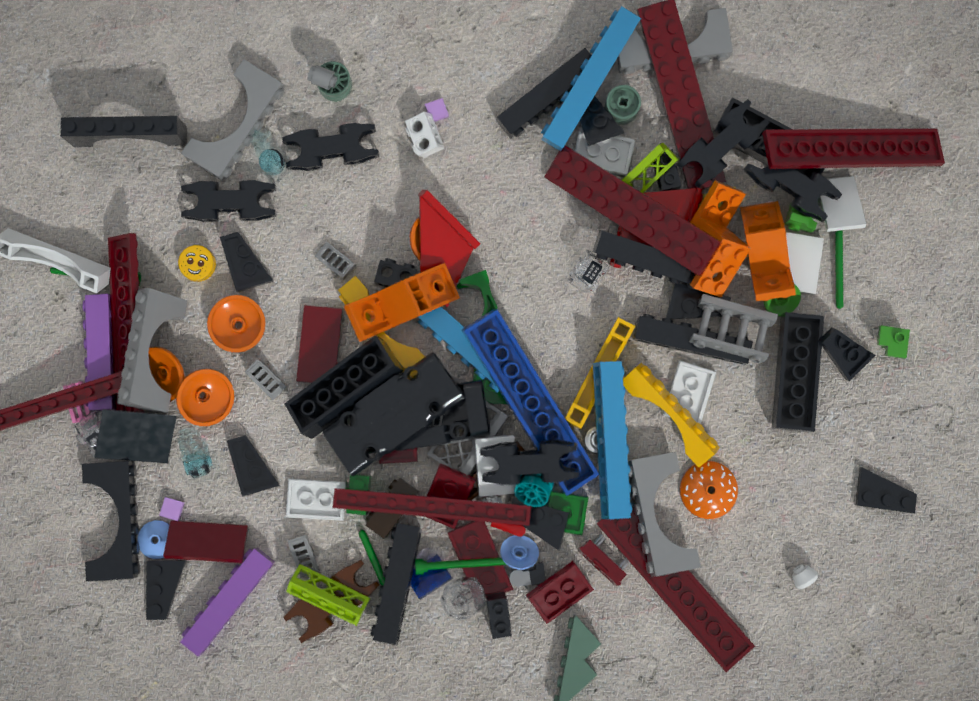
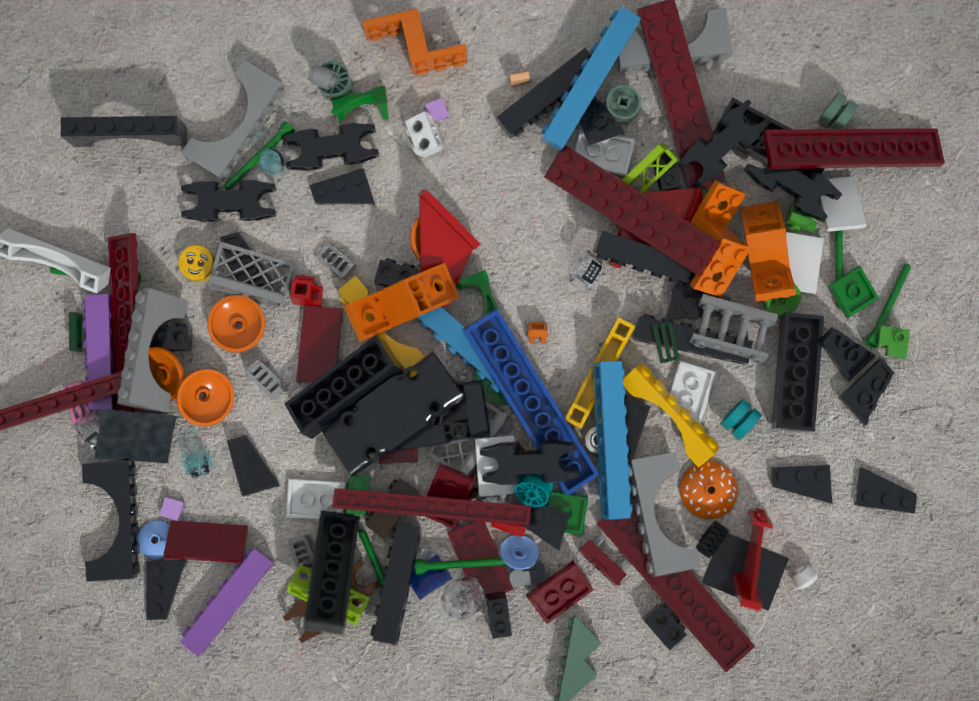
(75, 332): none -> dark green tile
(170, 341): none -> black brick
(256, 293): none -> light grey fence
(284, 130): none -> green piece
(306, 292): none -> red brick
(331, 573): none -> black brick
(344, 189): none -> black wing
(346, 103): none -> green animal
(410, 24): none -> orange bracket
(519, 79): none -> light nougat tile
(537, 329): none -> orange tile
(635, 421): none -> black wing
(661, 629): none -> black brick
(673, 343): none -> dark green tile
(712, 539): none -> black tyre
(731, 559): none -> black sticker
(741, 419): none -> teal wheel
(746, 583): none -> red piece
(804, 480): none -> black wing
(838, 112): none -> sand green wheel
(853, 291): none -> green tile
(866, 390): none -> black wing
(871, 339): none -> green piece

